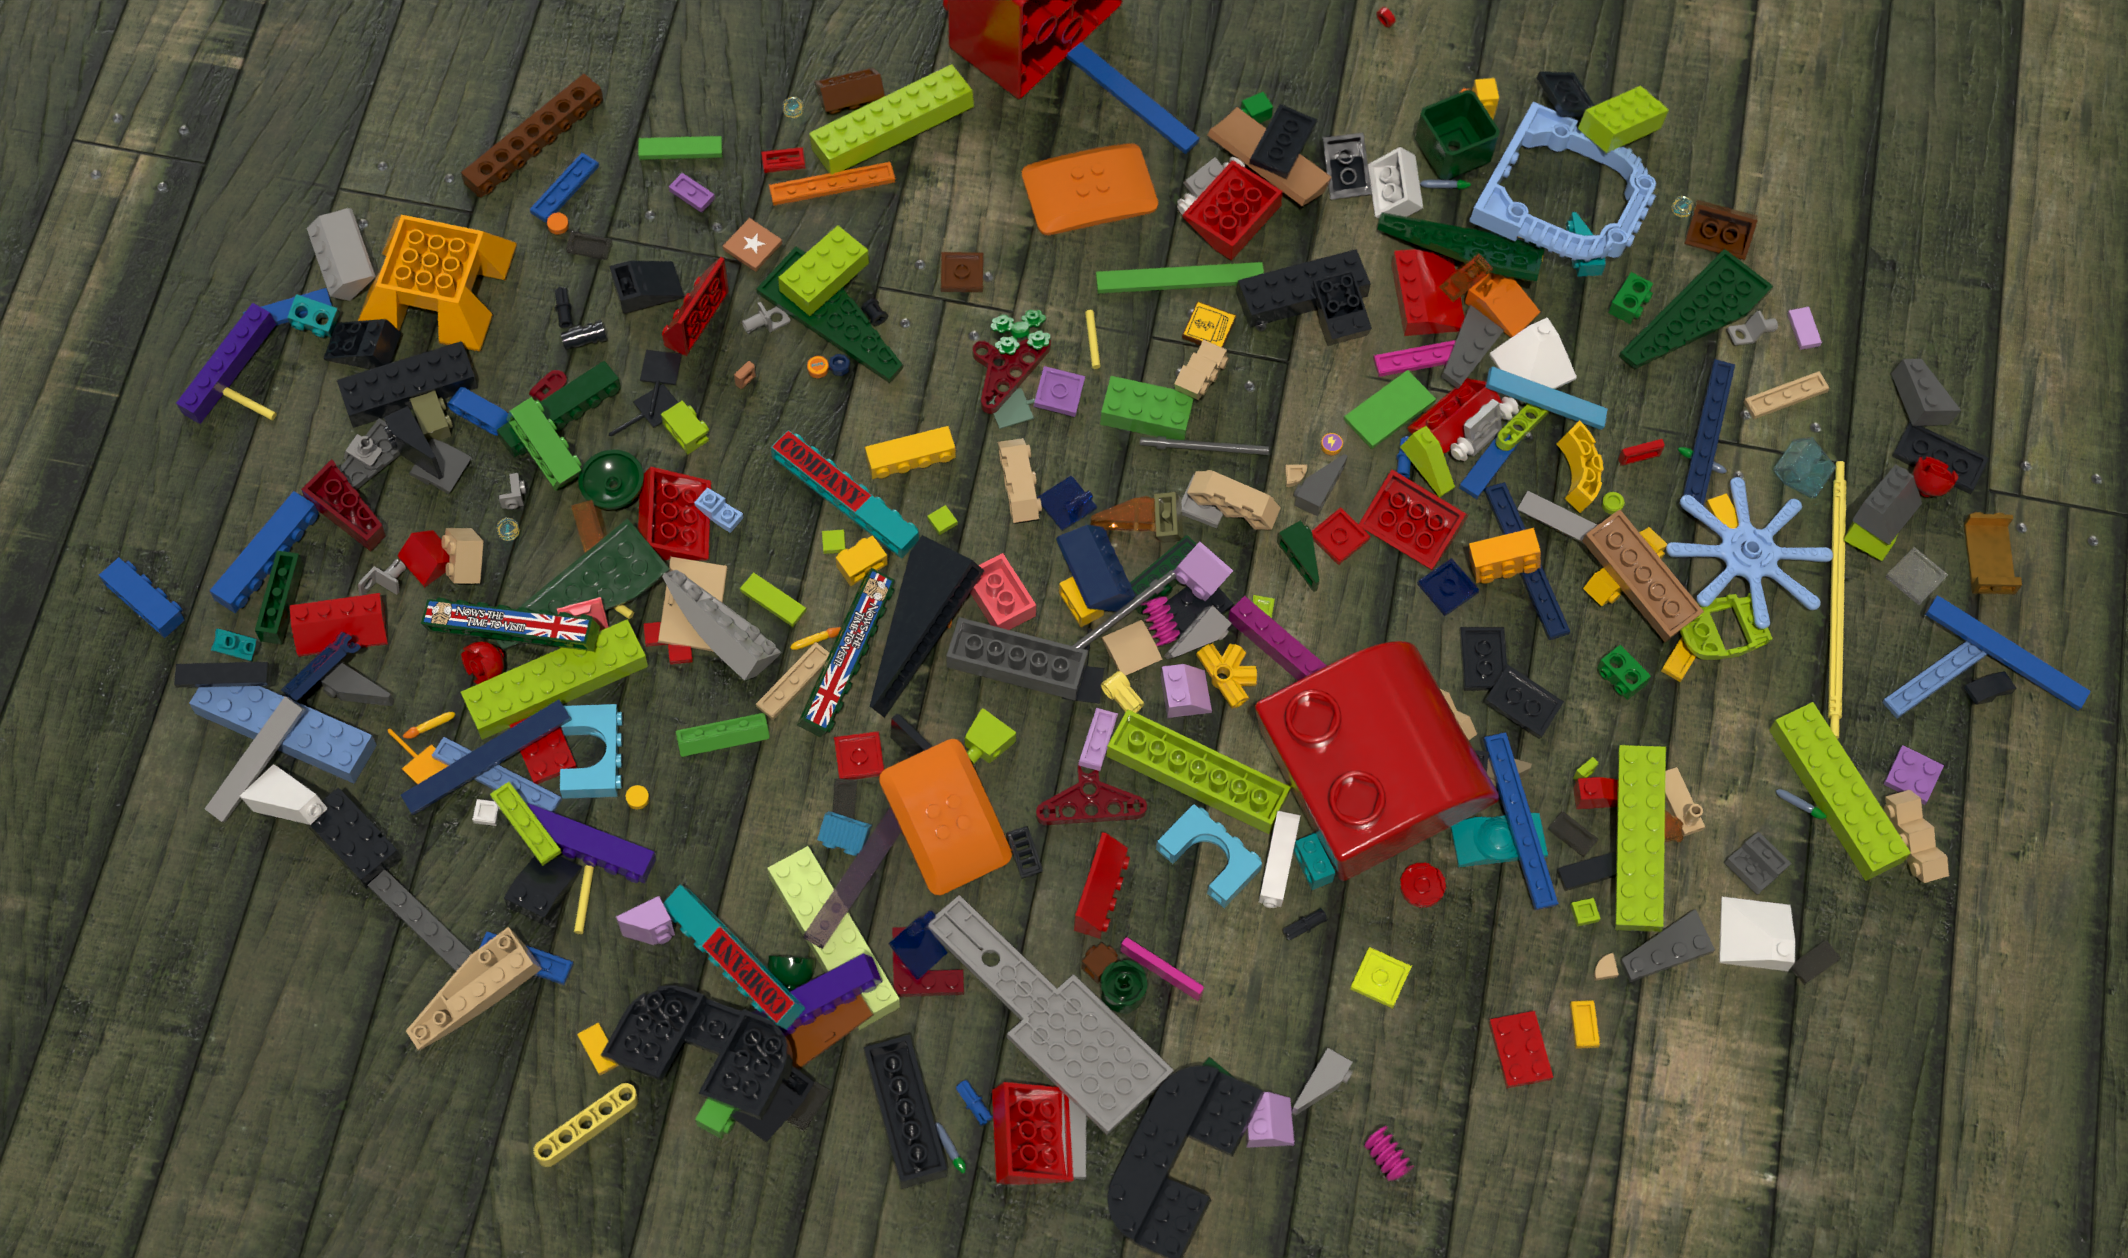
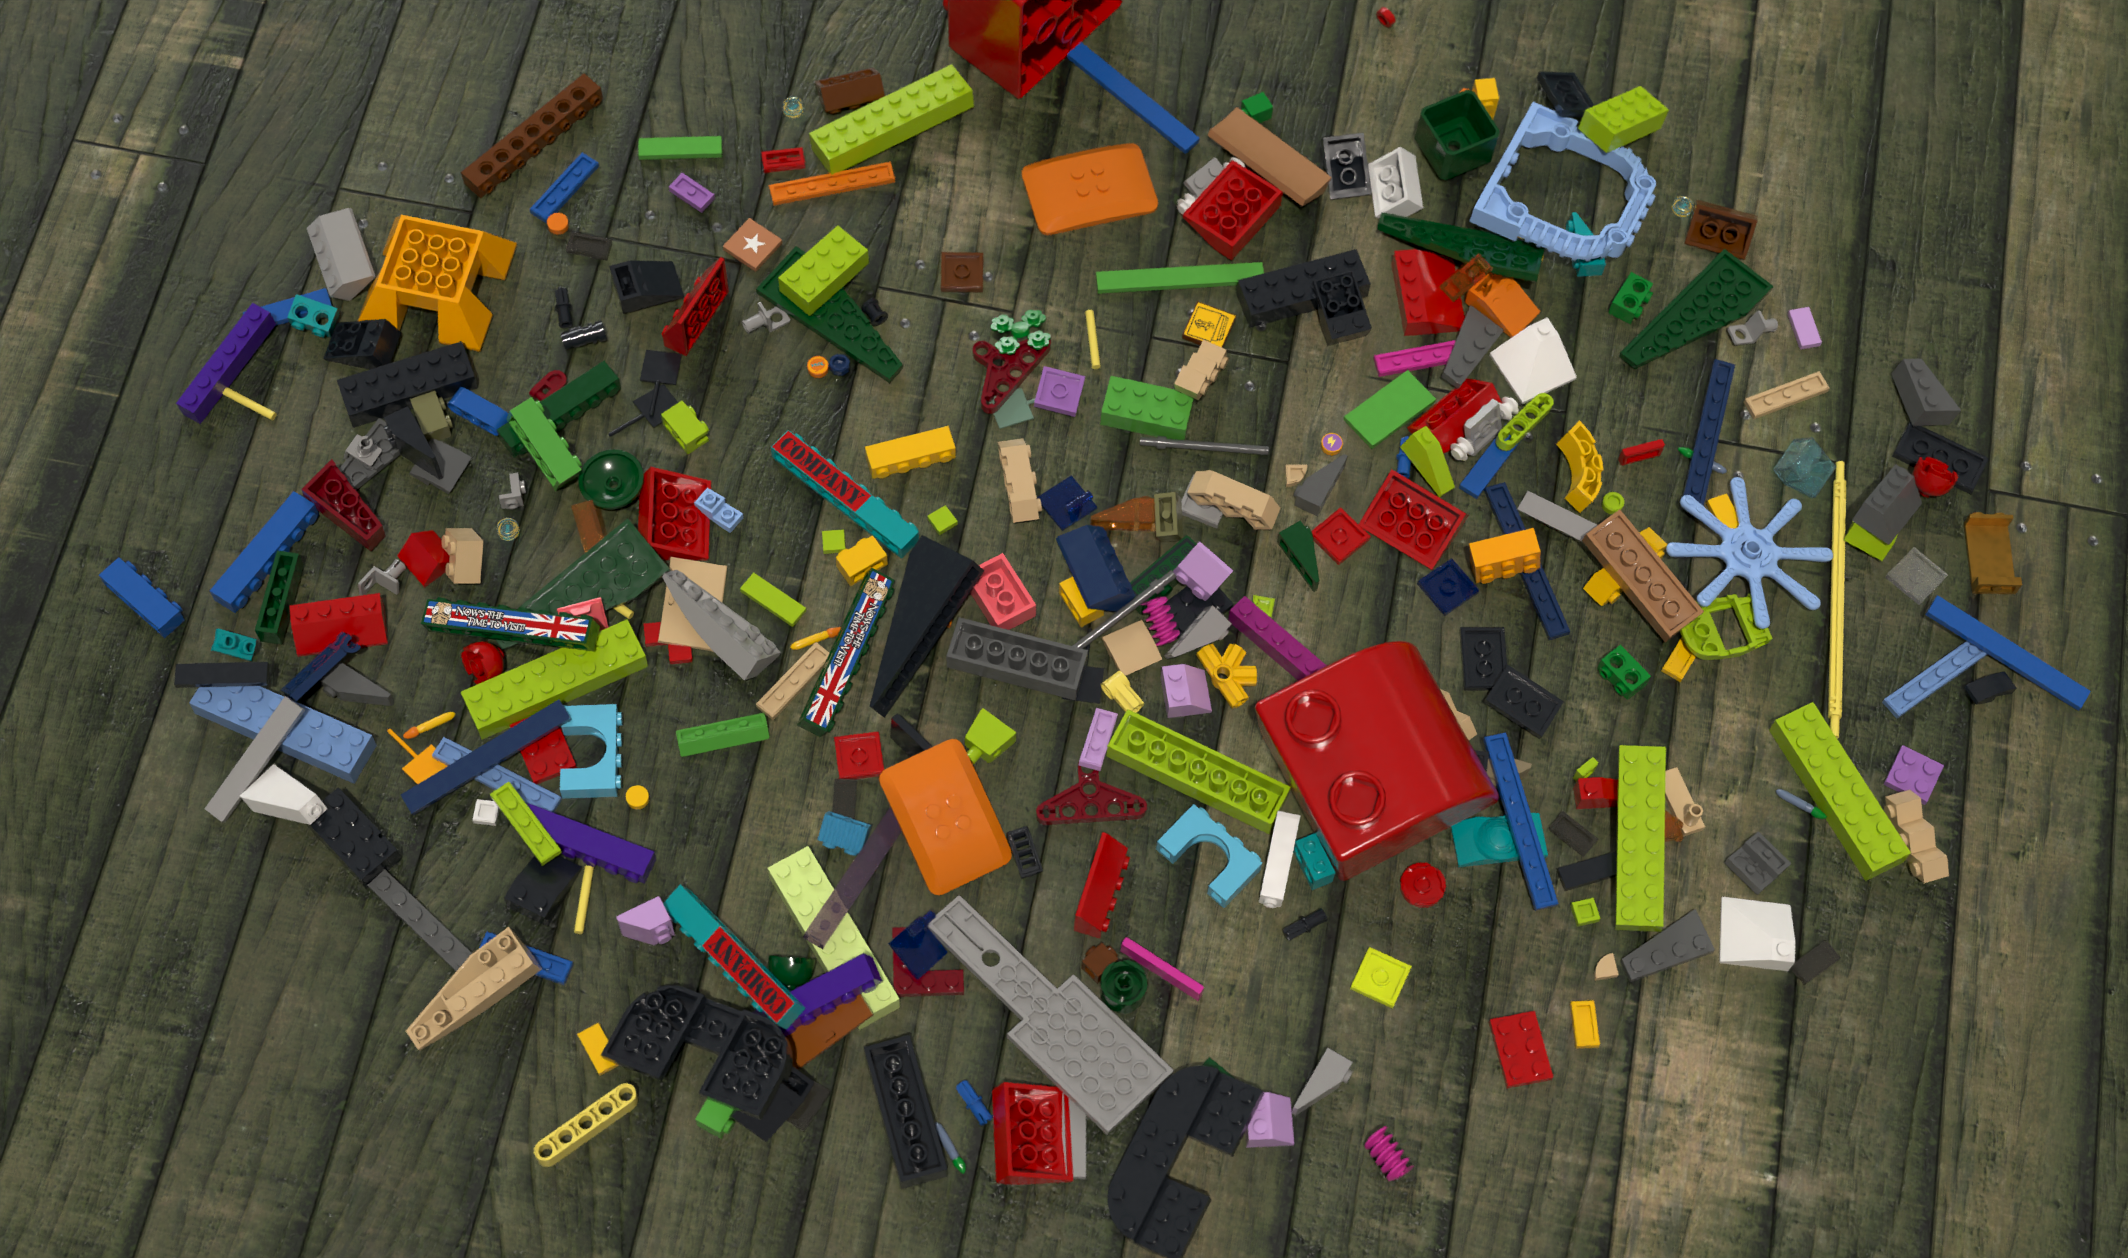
(744, 375): nougat tile -> none
(1283, 141): black tile -> none
(1460, 184): sand blue piece -> none
(1546, 398): dark azure tile -> none

